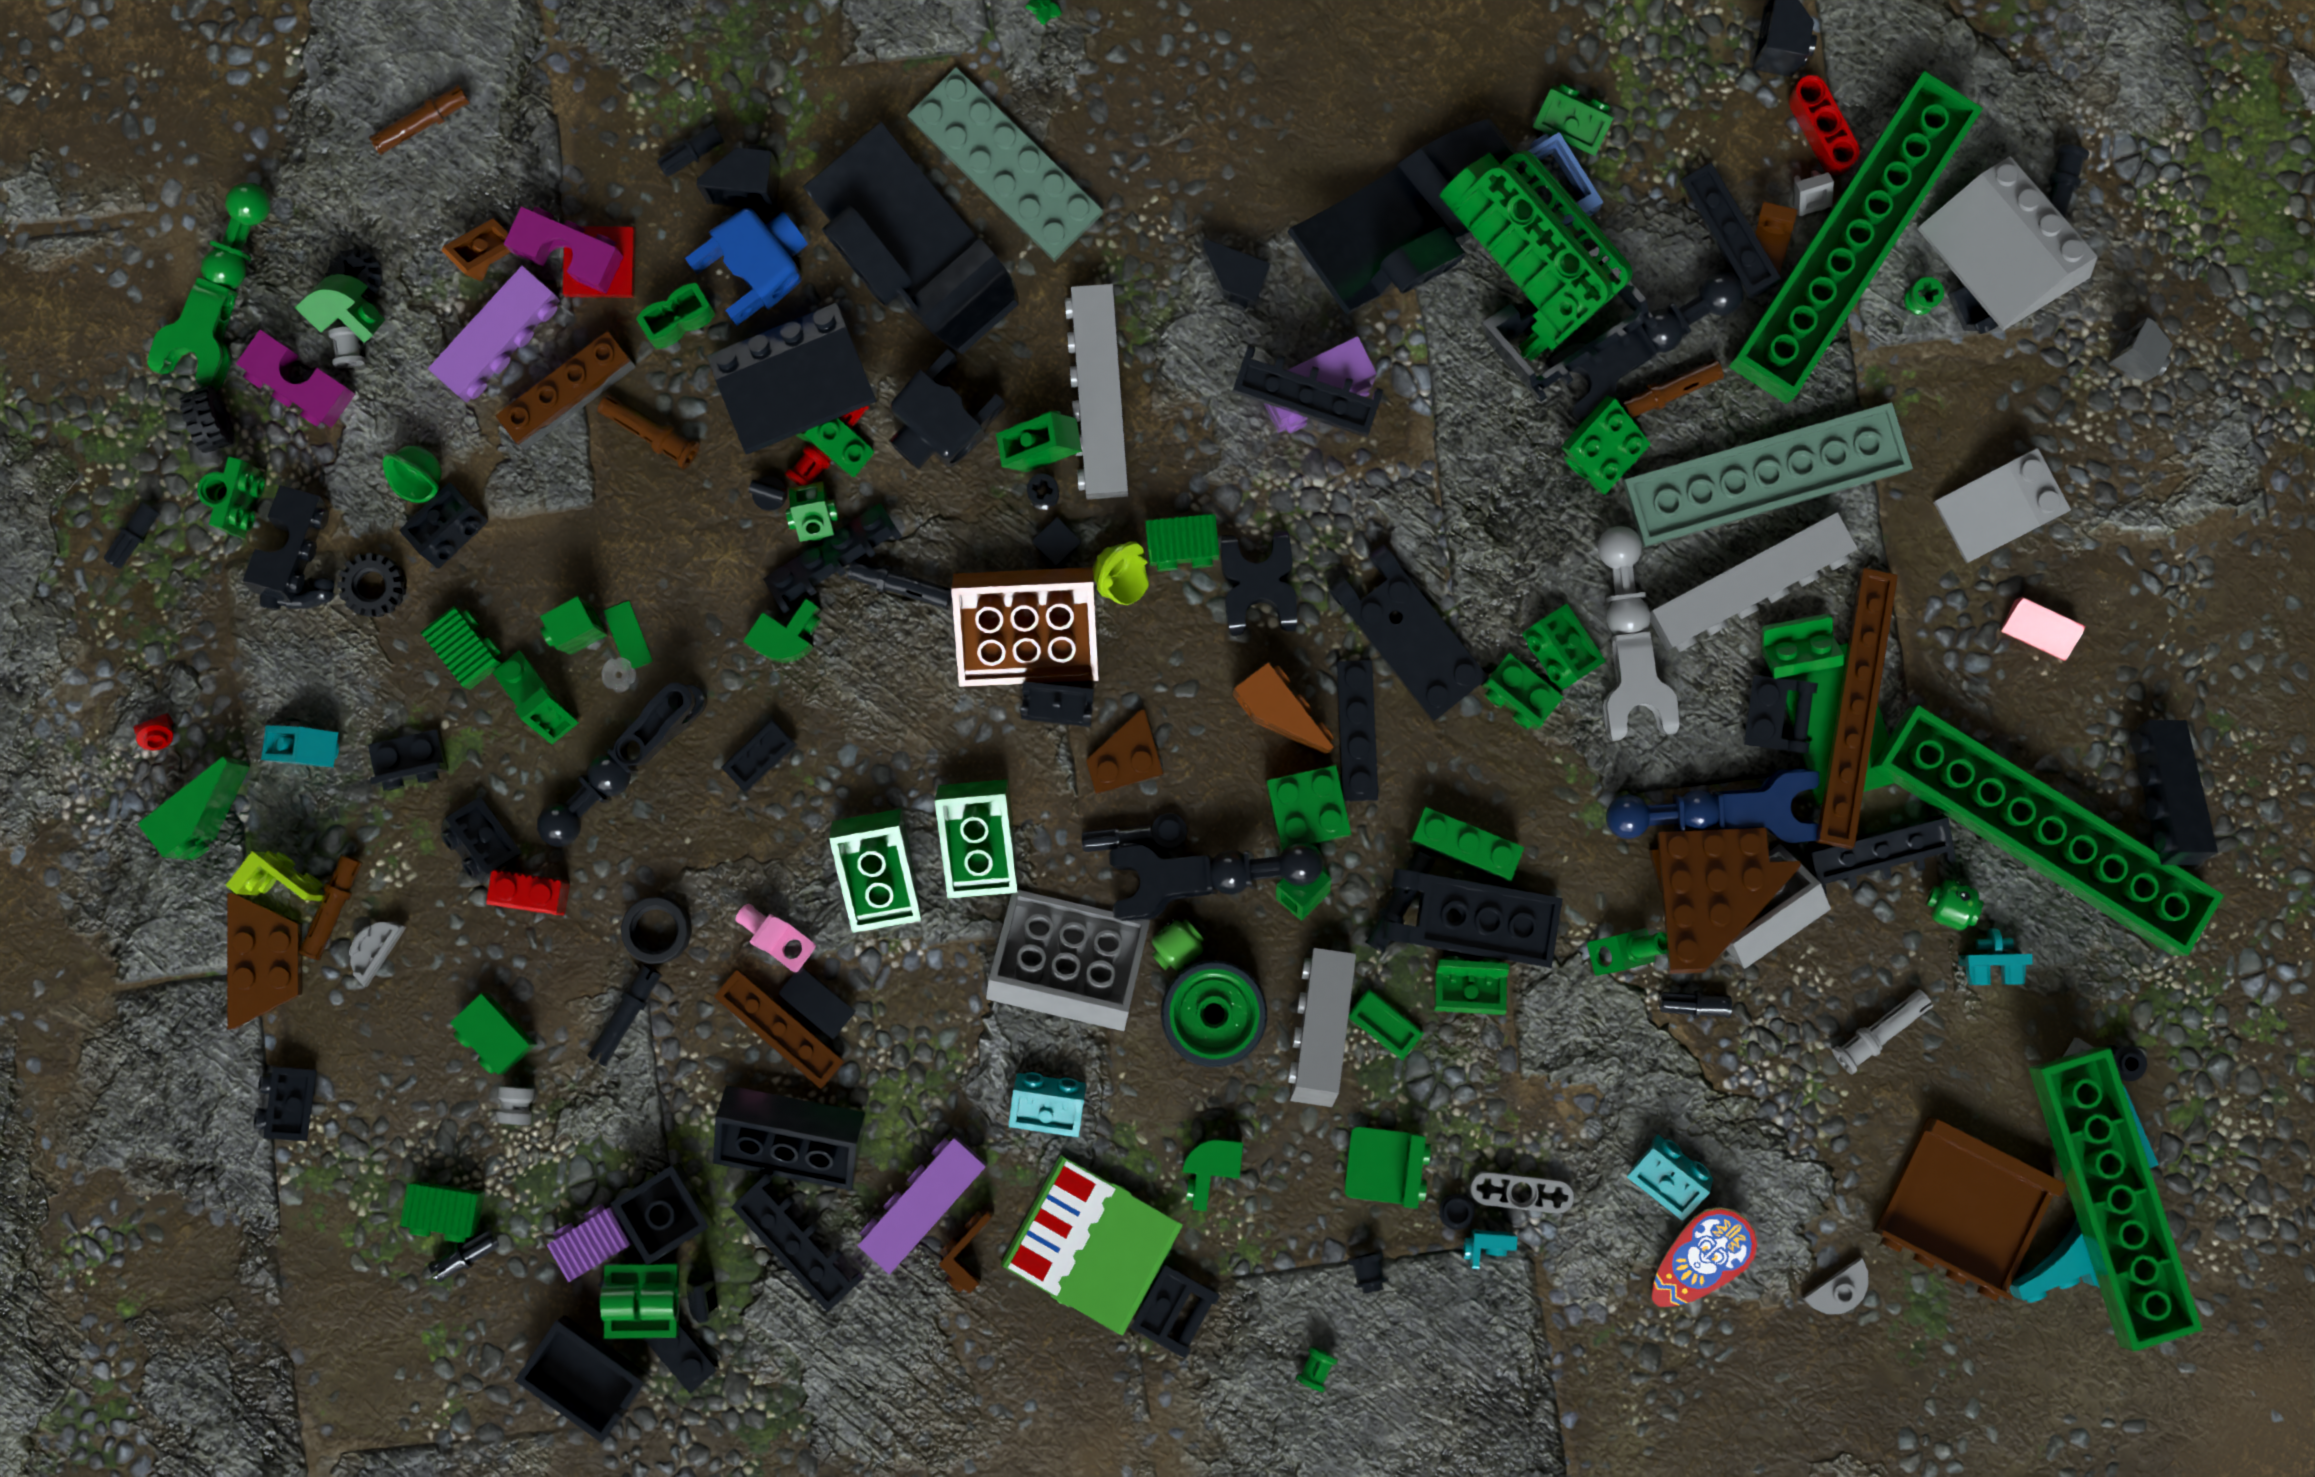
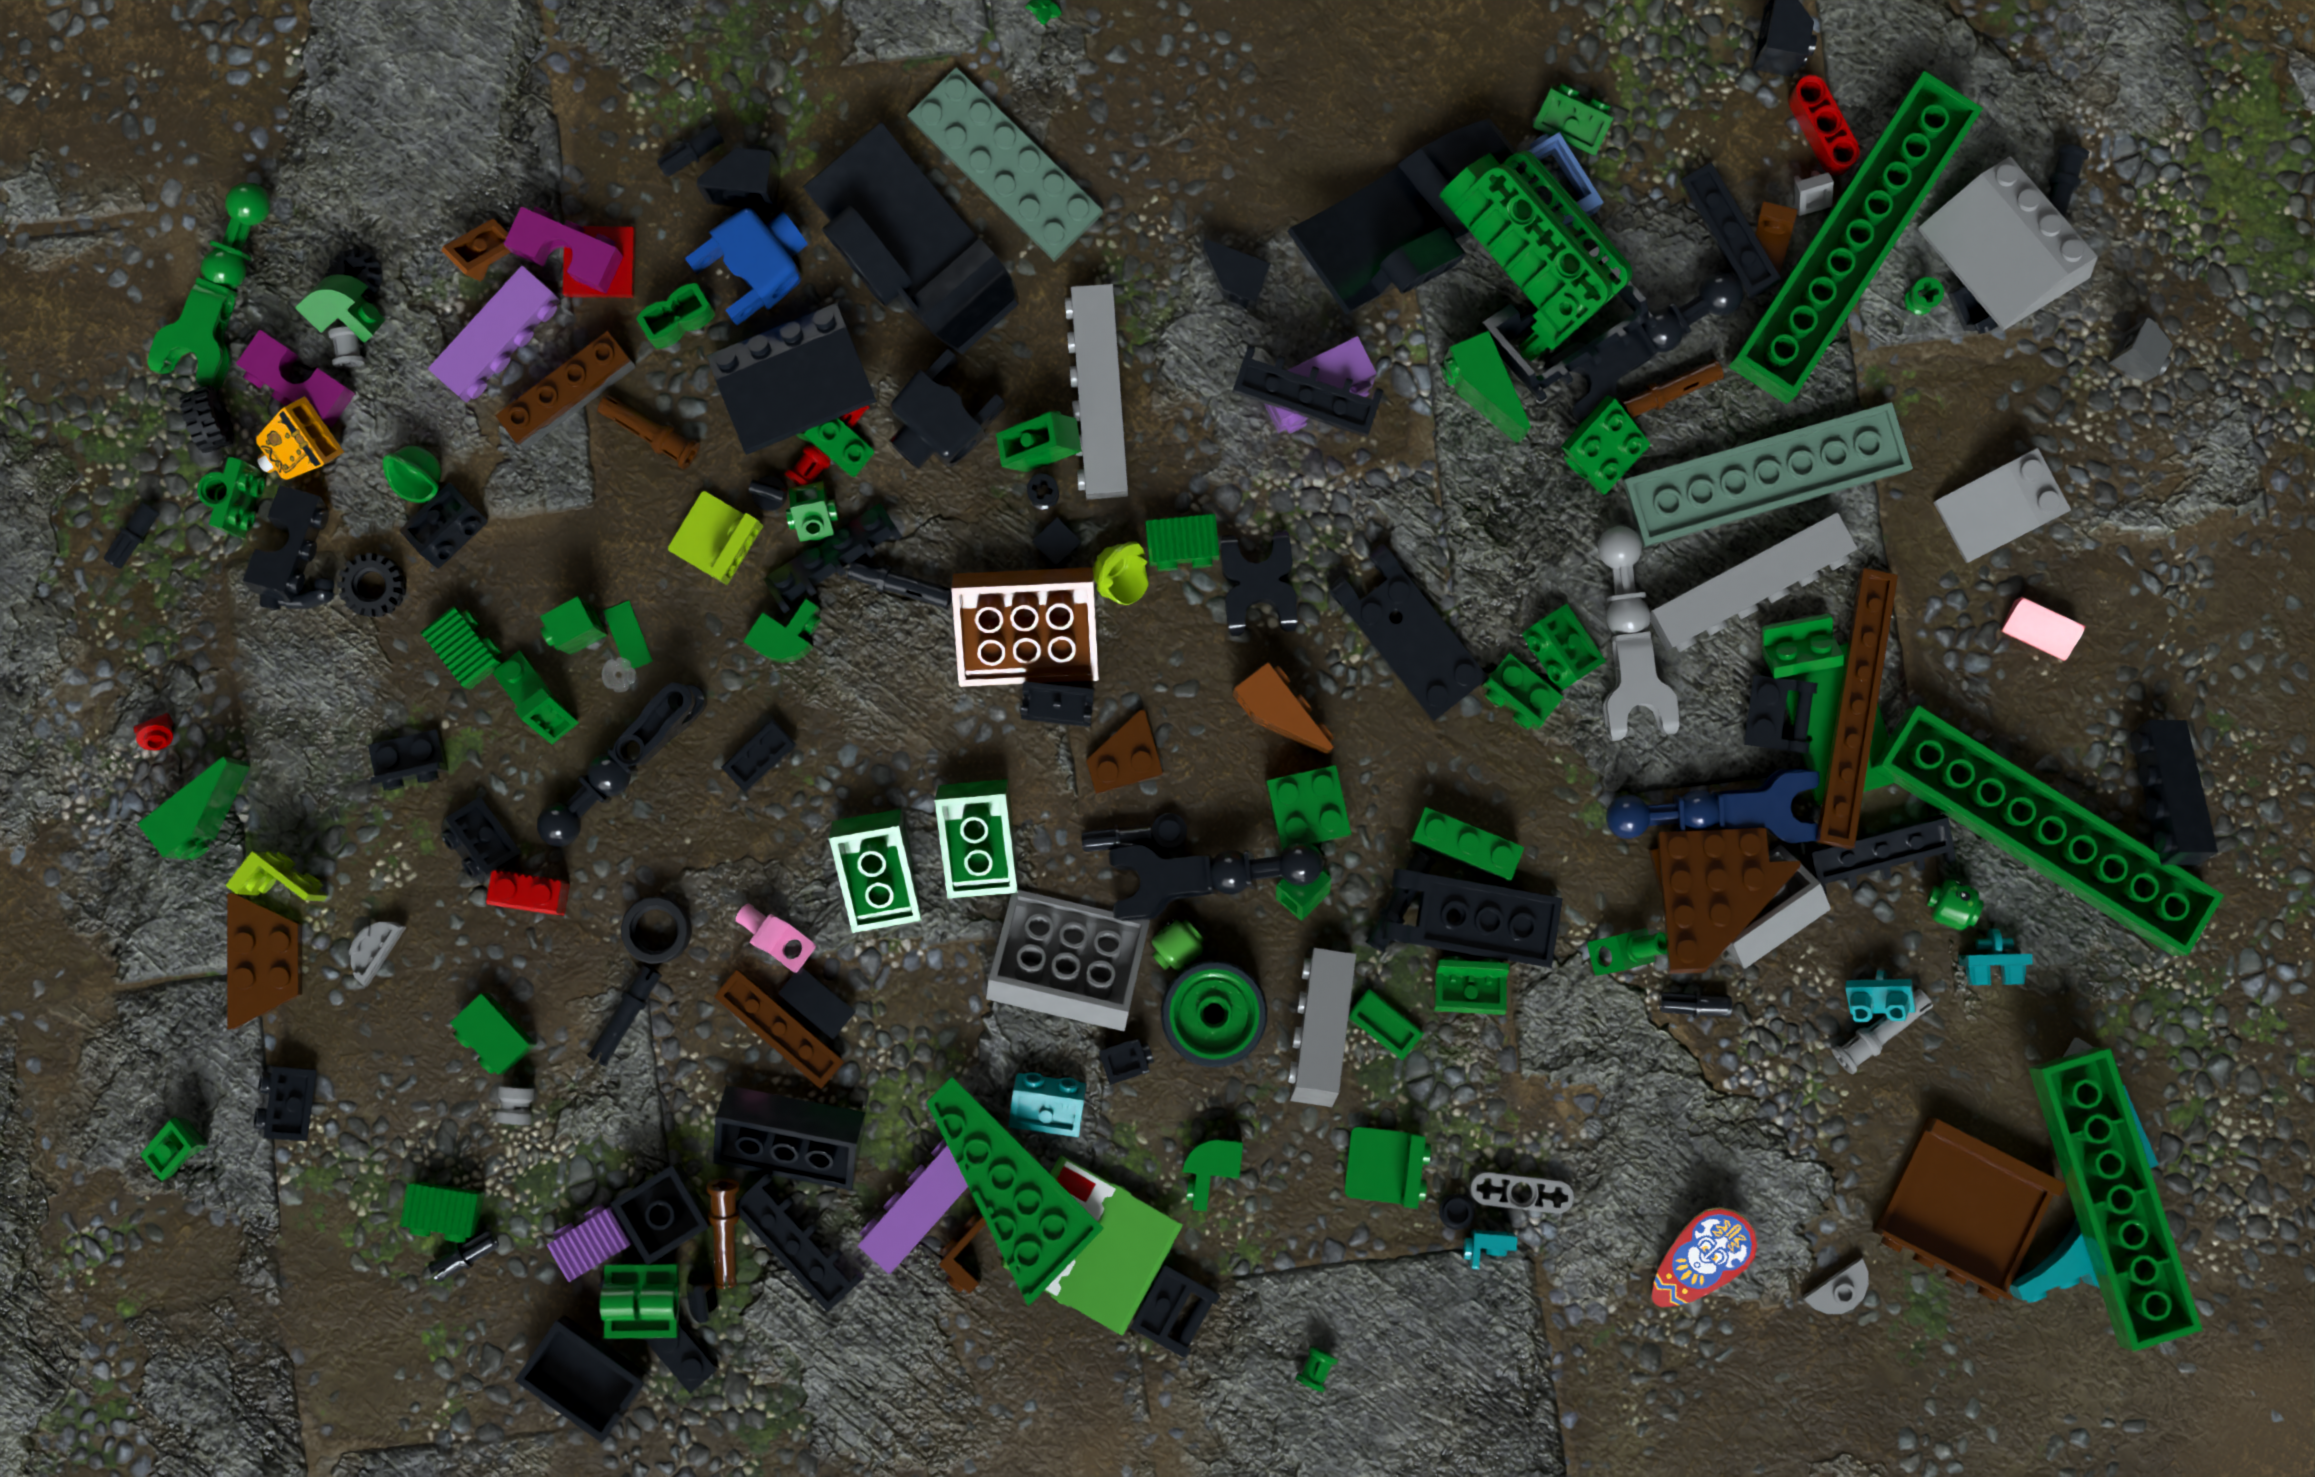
(172, 1147): none -> green slope
(296, 441): none -> light orange torso
(300, 746): teal slope -> none
(330, 907): reddish brown pin -> none
(420, 119): reddish brown pin -> none
(715, 537): none -> lime bracket
(723, 1218): none -> reddish brown pin
(1023, 1205): none -> green wing
(1126, 1060): none -> black bracket
(1357, 731): black plate -> none
(1368, 1271): black brick -> none
(1484, 383): none -> green slope
(1671, 1177): teal bracket -> none
(1880, 996): none -> teal hips
(2136, 1058): black brick -> none

